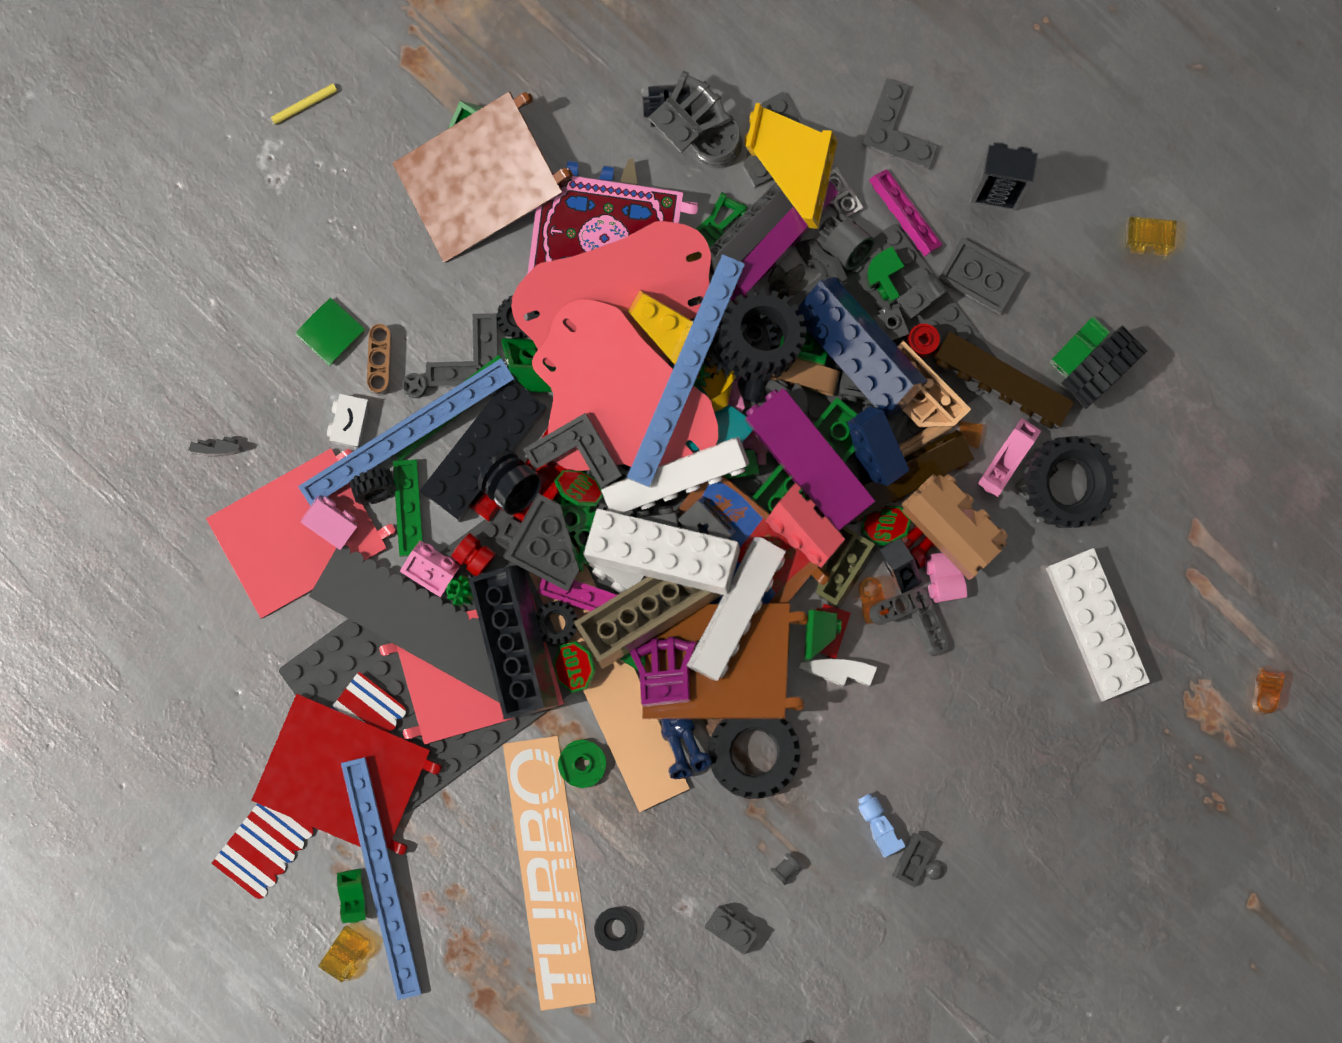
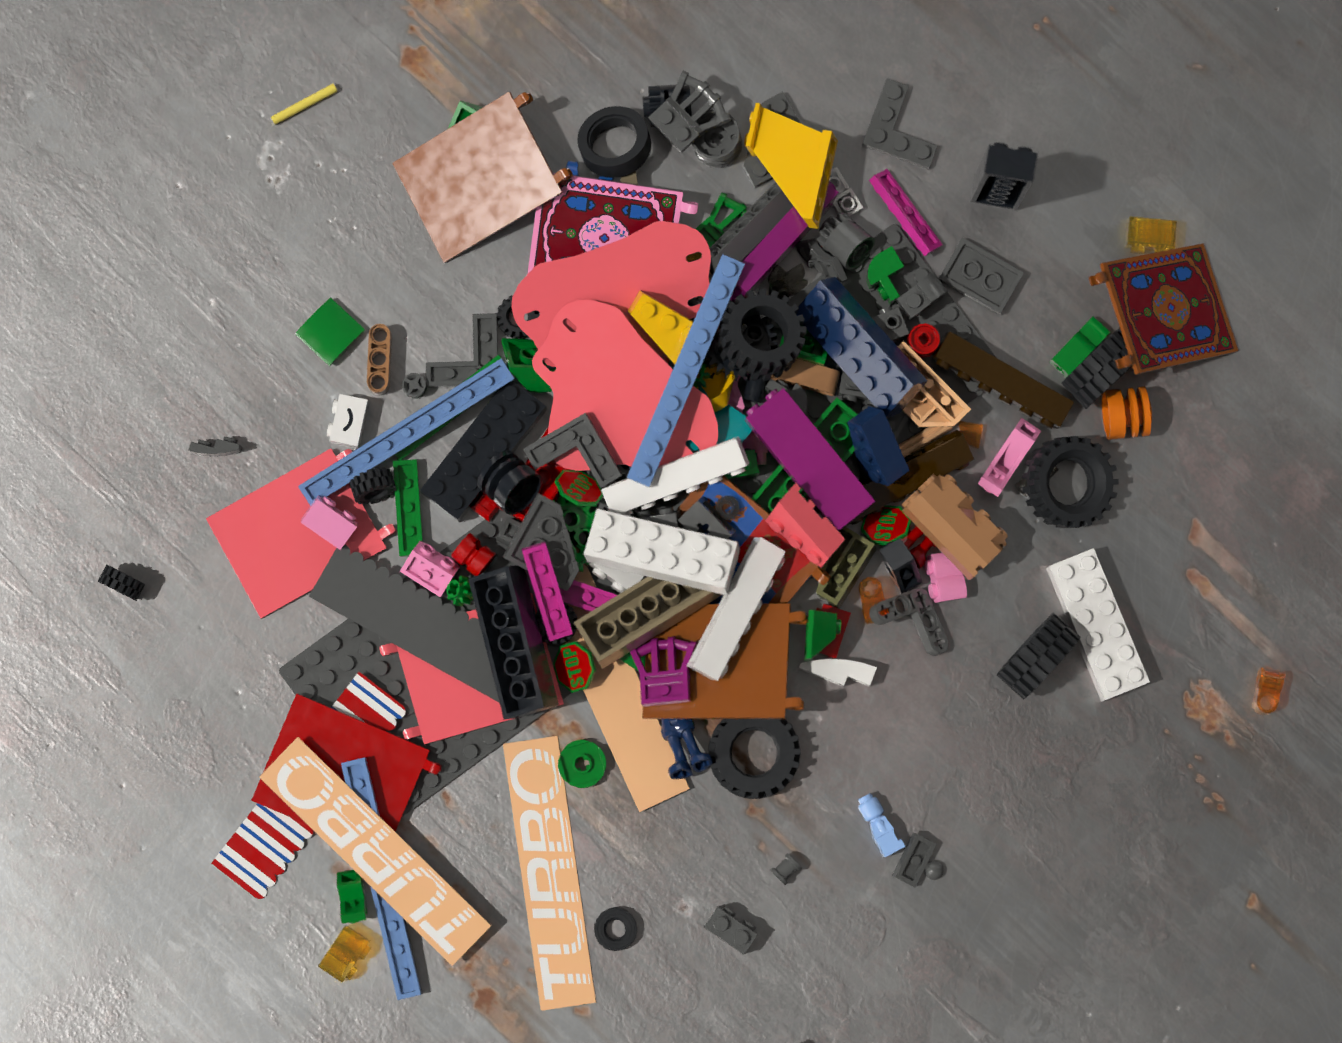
(121, 582): none -> black tyre
(375, 851): none -> light nougat sticker
(547, 591): none -> dark pink plate
(603, 120): none -> black tyre
(733, 502): none -> clear smoke plate
(1038, 656): none -> black tyre
(1129, 412): none -> orange wheel
(1167, 308): none -> flag

